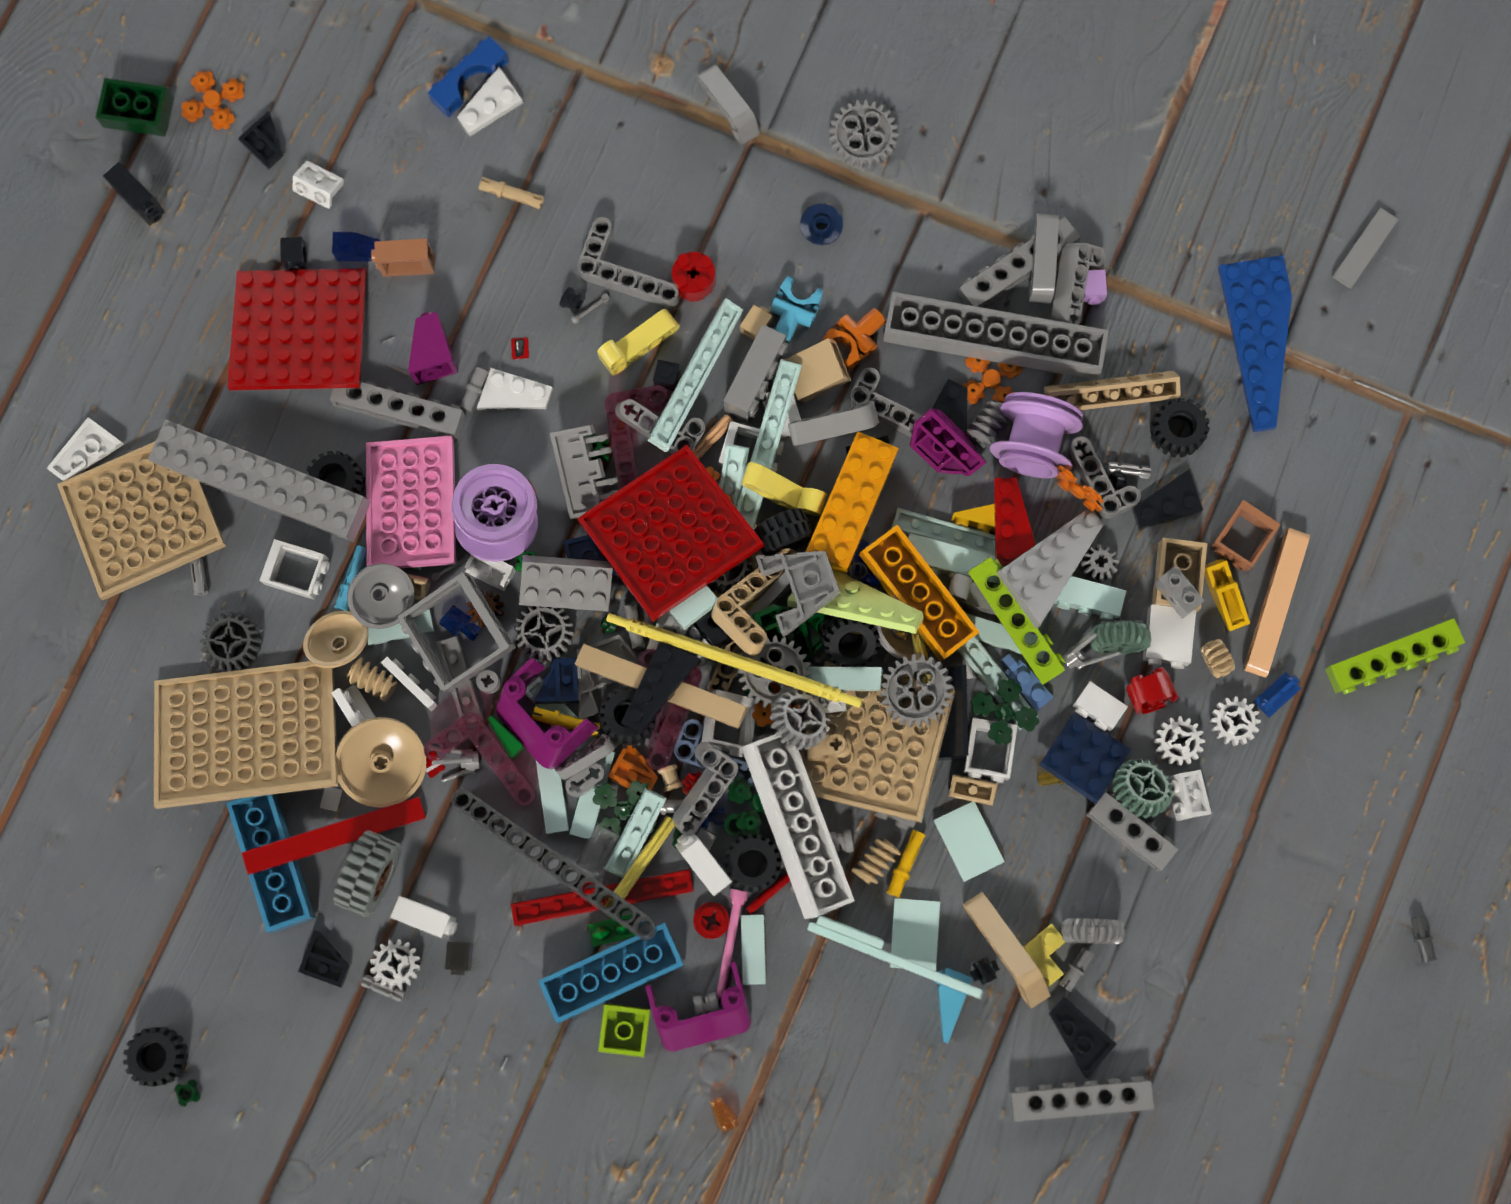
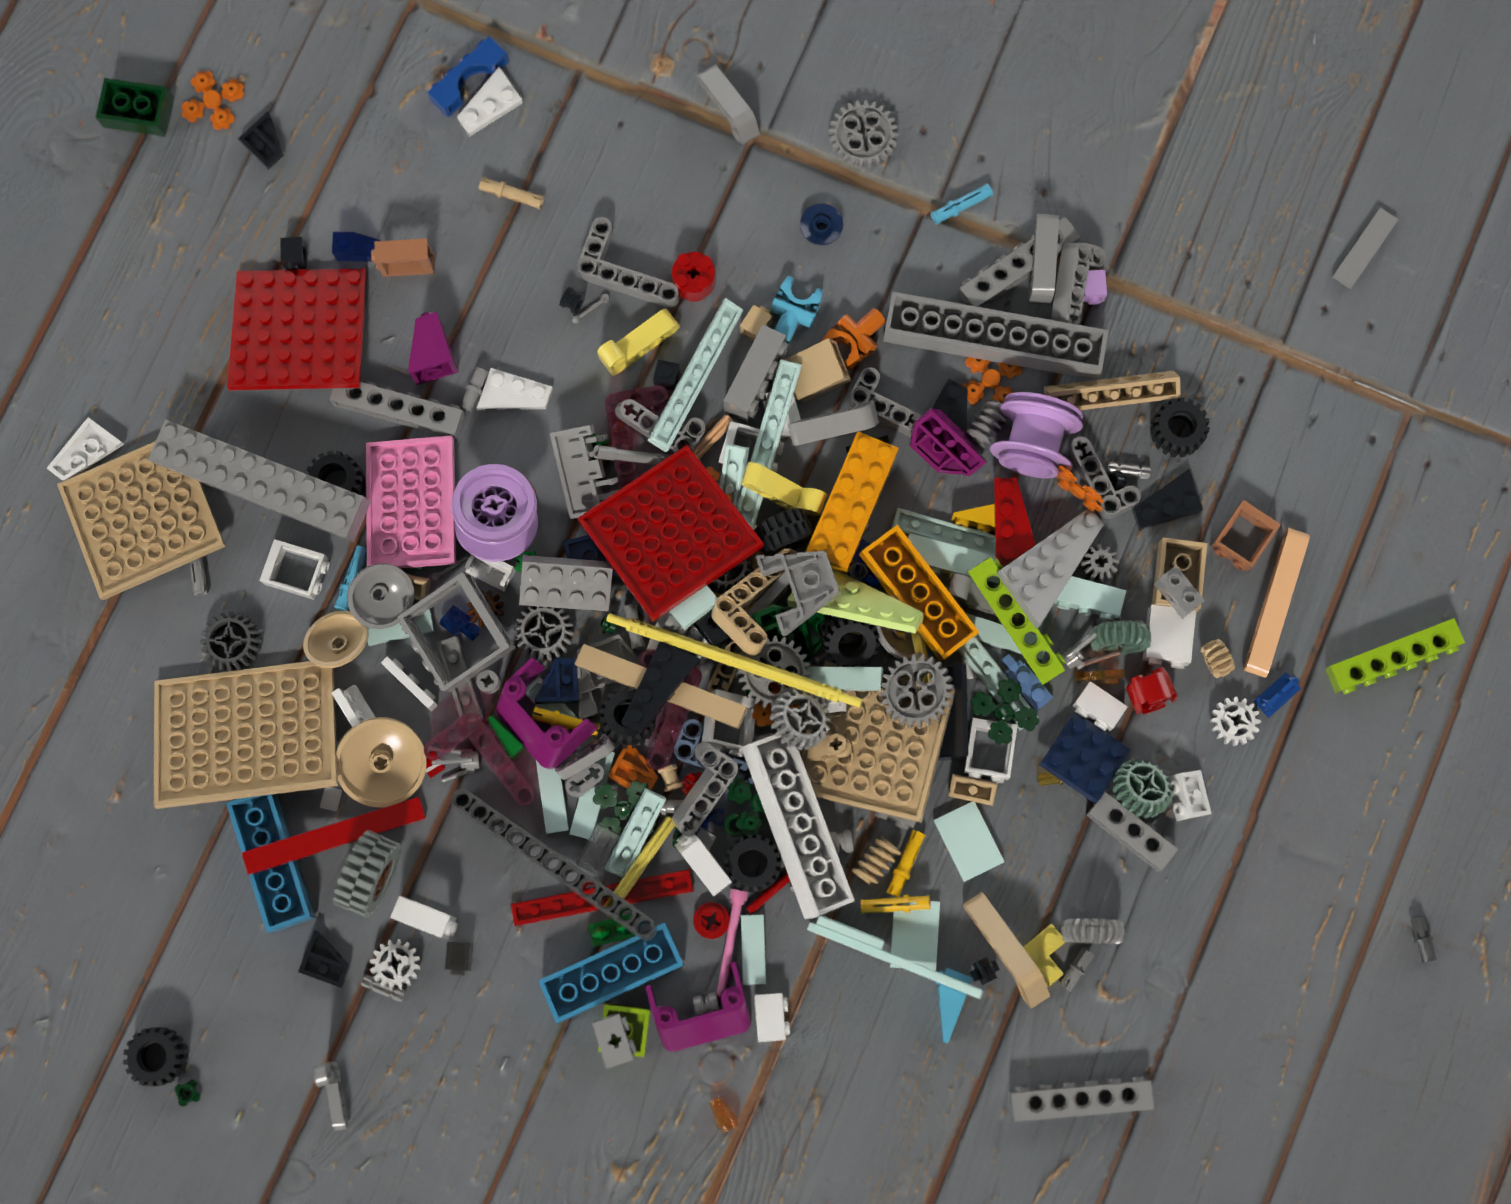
(134, 194): black window -> none
(316, 184): white bracket -> none
(329, 1075): none -> light grey beam
(371, 680): tan piece -> none
(520, 348): sticker -> none
(612, 453): none -> light grey piece
(613, 1054): none -> light grey brick
(770, 1017): none -> white brick
(923, 902): none -> yellow pin
(953, 208): none -> medium azure pin
(1082, 1037): black wing -> none
(1105, 676): none -> clear orange wing
(1175, 733): white gear -> none
(1226, 594): yellow slope -> none
(1259, 315): blue wing -> none

